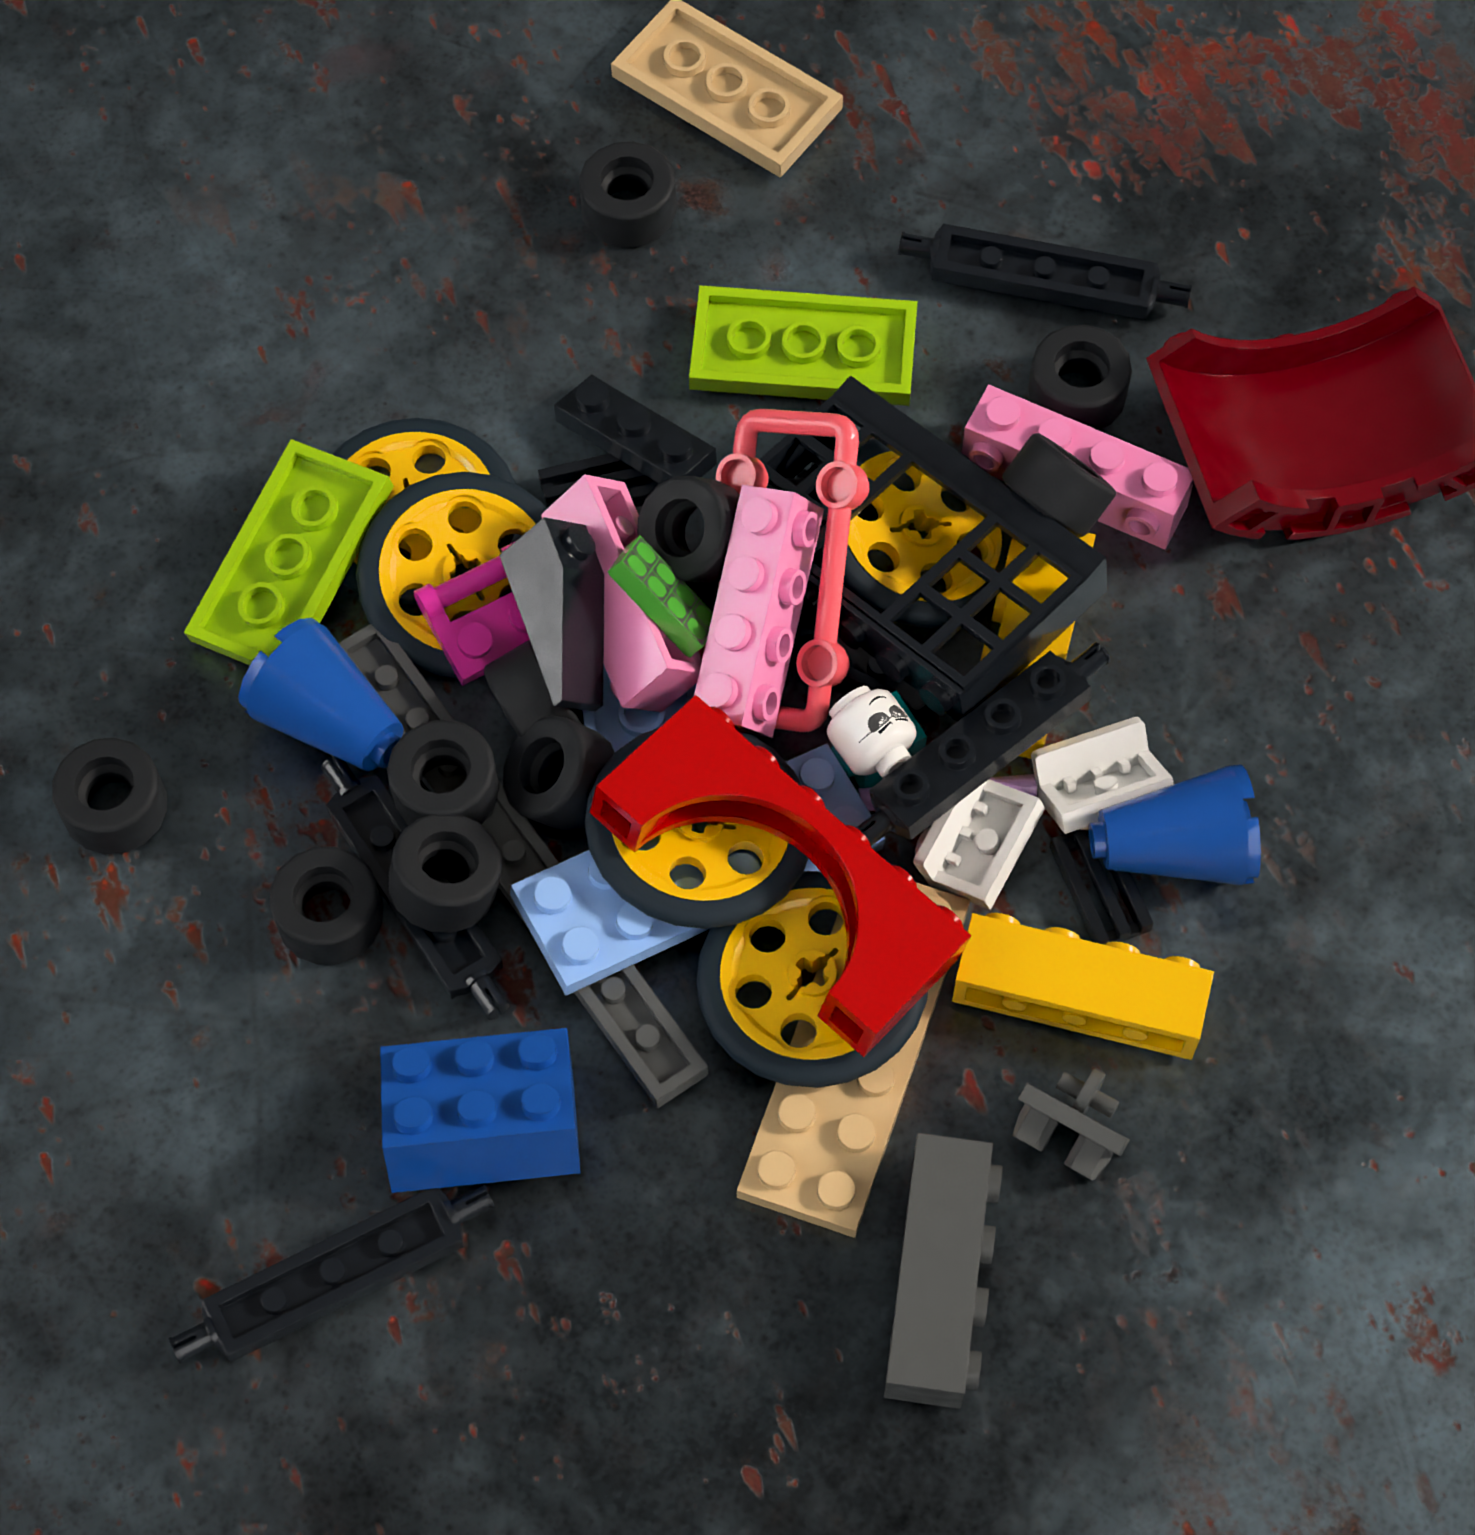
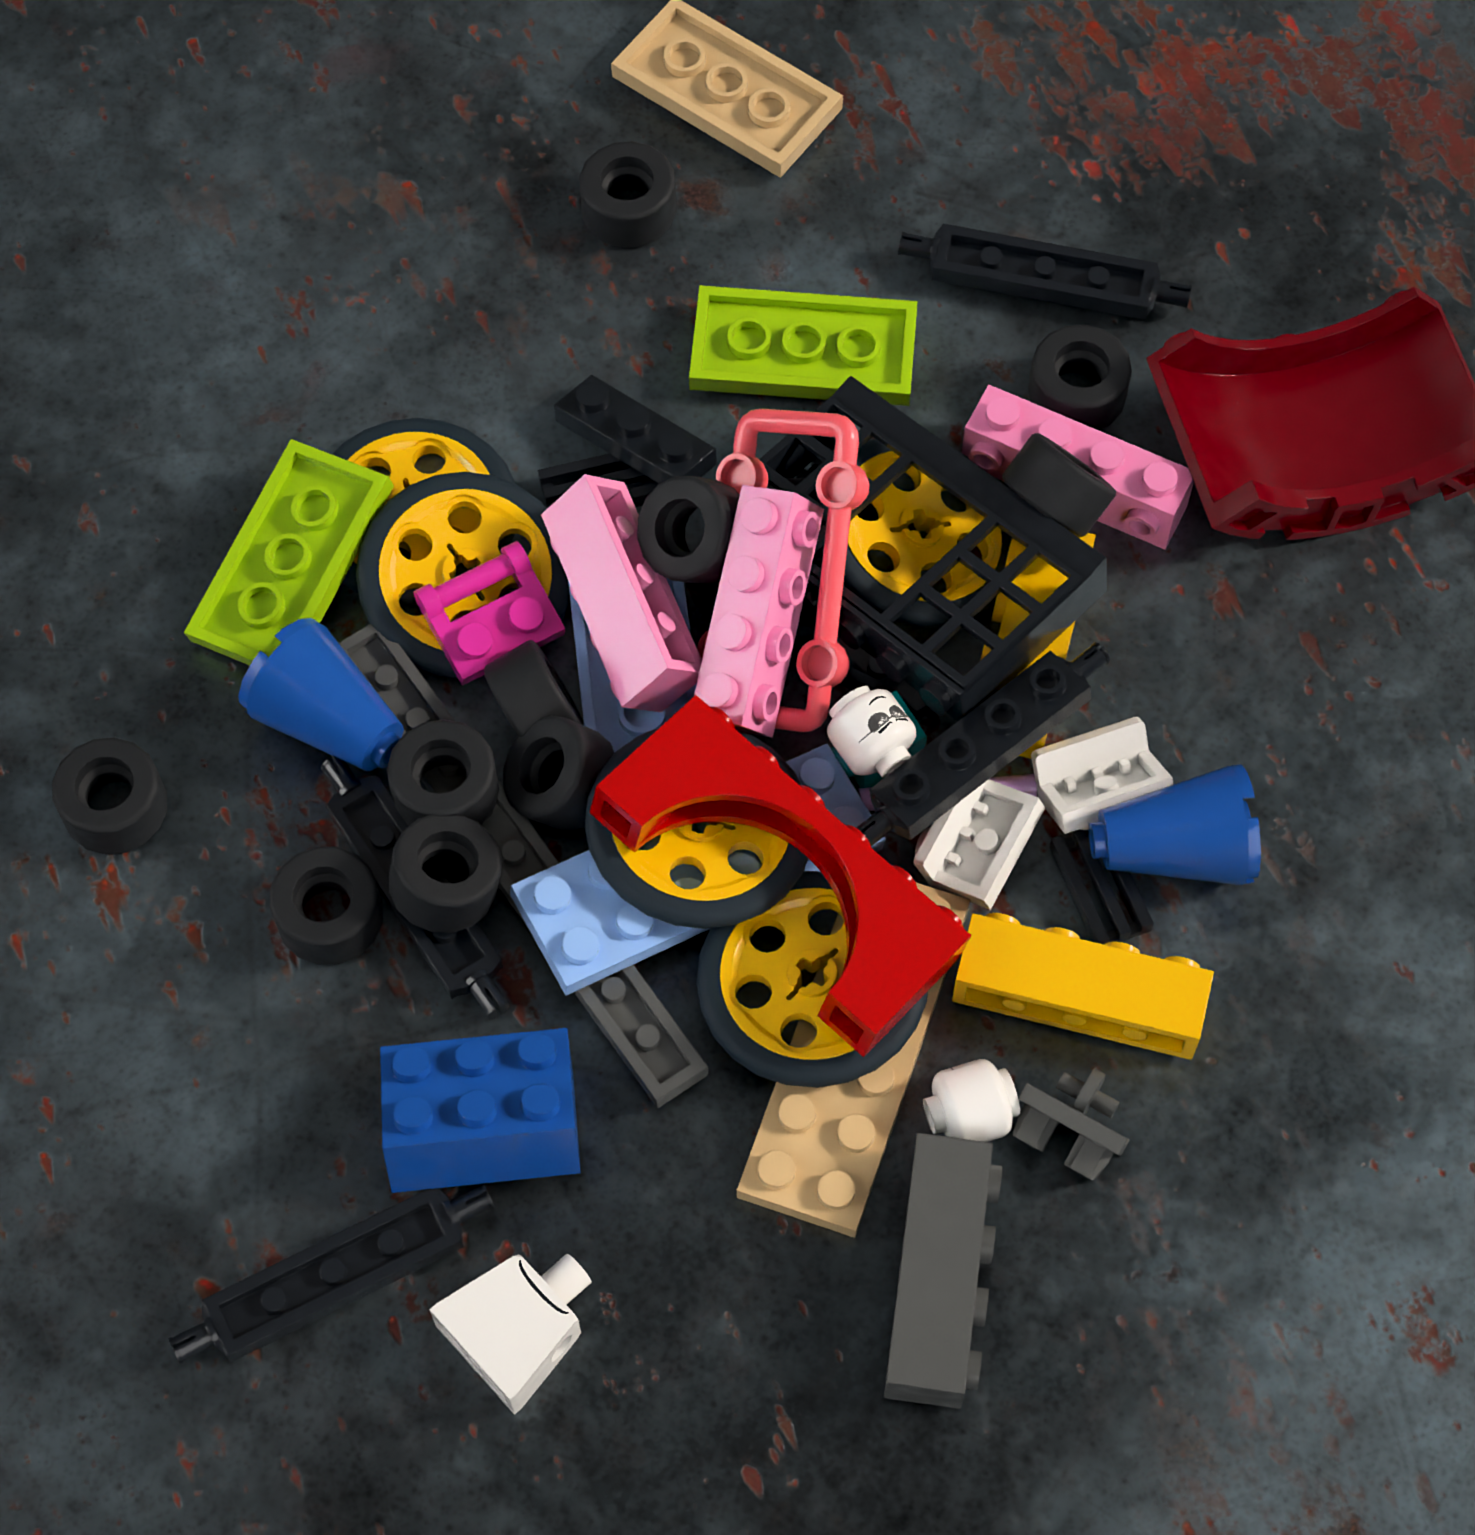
(514, 1324): none -> white torso
(562, 608): black slope -> none
(662, 596): bright green tile -> none
(972, 1102): none -> white head

